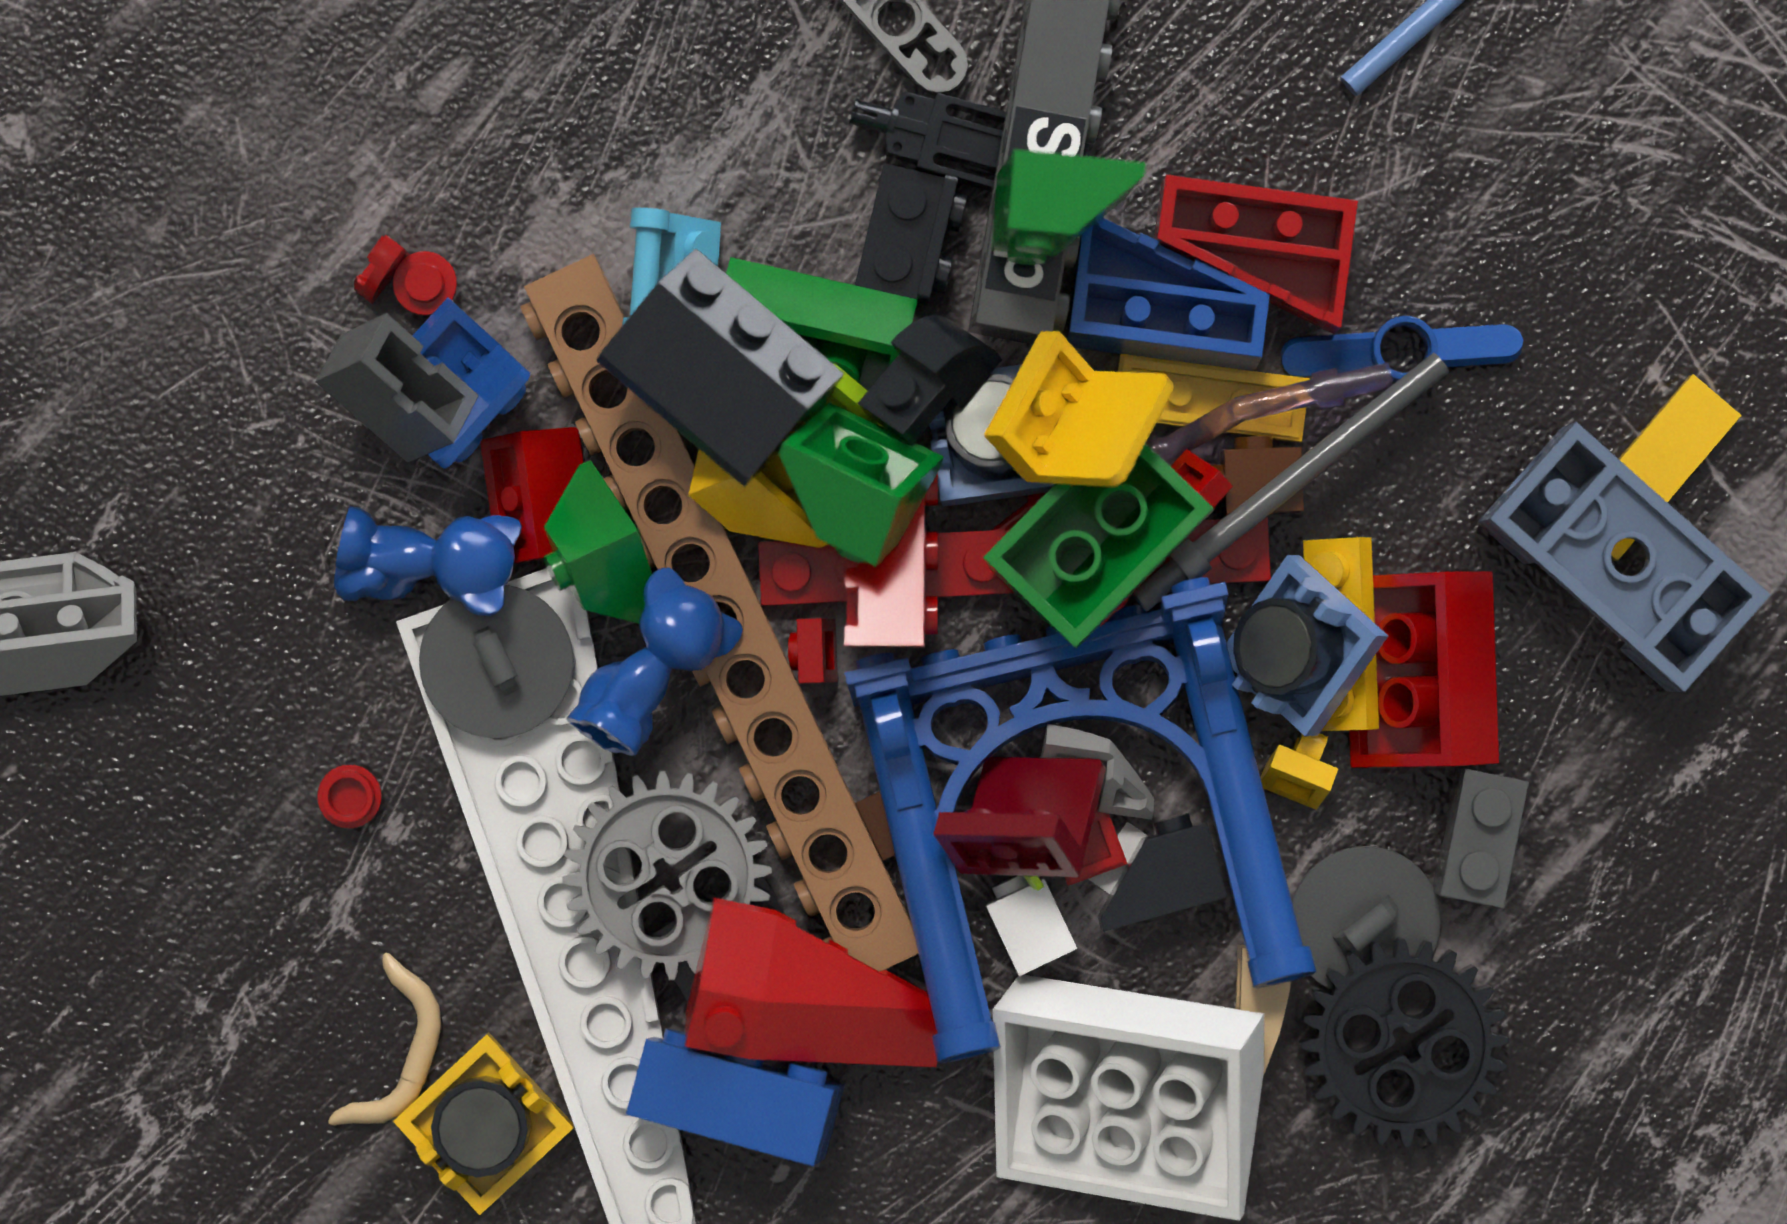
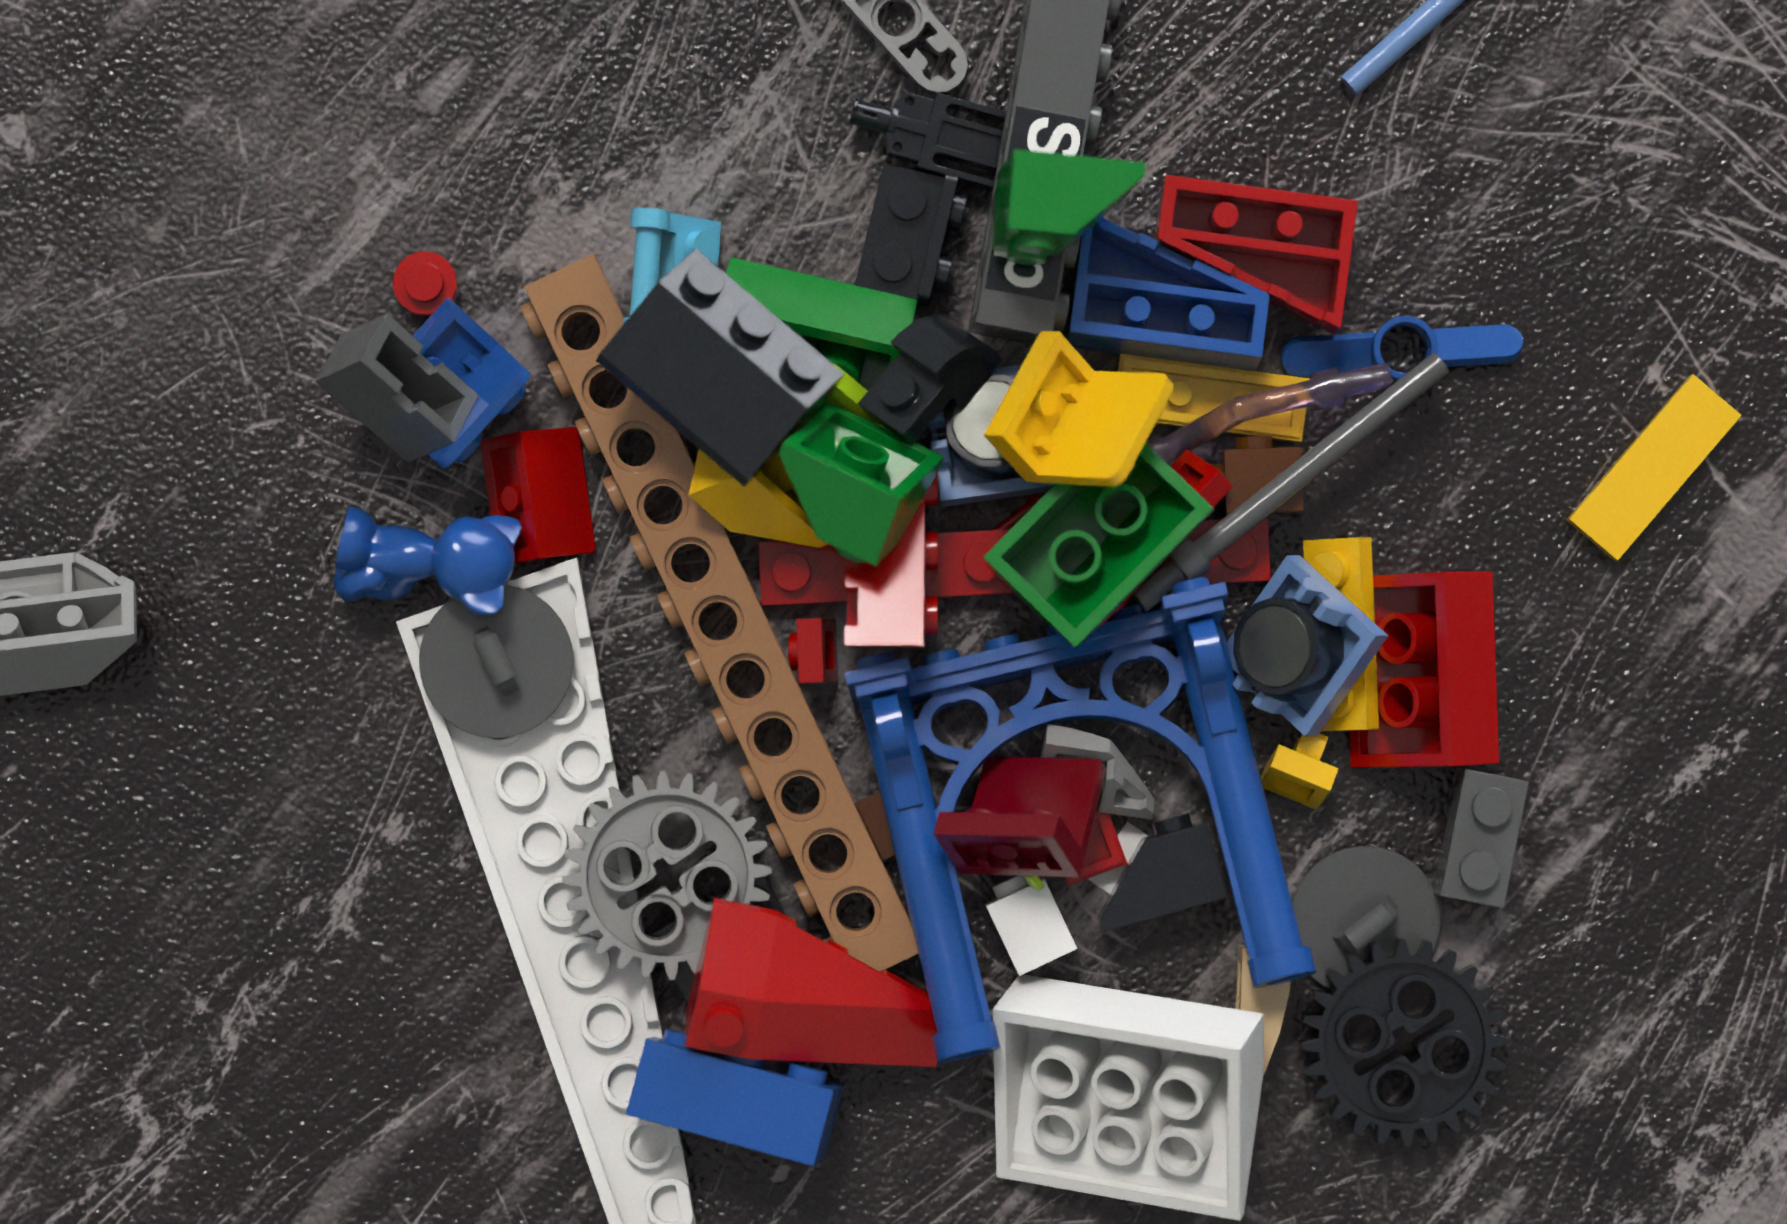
(349, 796): red plate -> none
(383, 262): red tile -> none
(418, 1057): tan animal -> none
(483, 1124): piece -> none
(597, 548): green slope -> none
(680, 632): blue animal -> none
(1571, 514): sand blue plate -> none

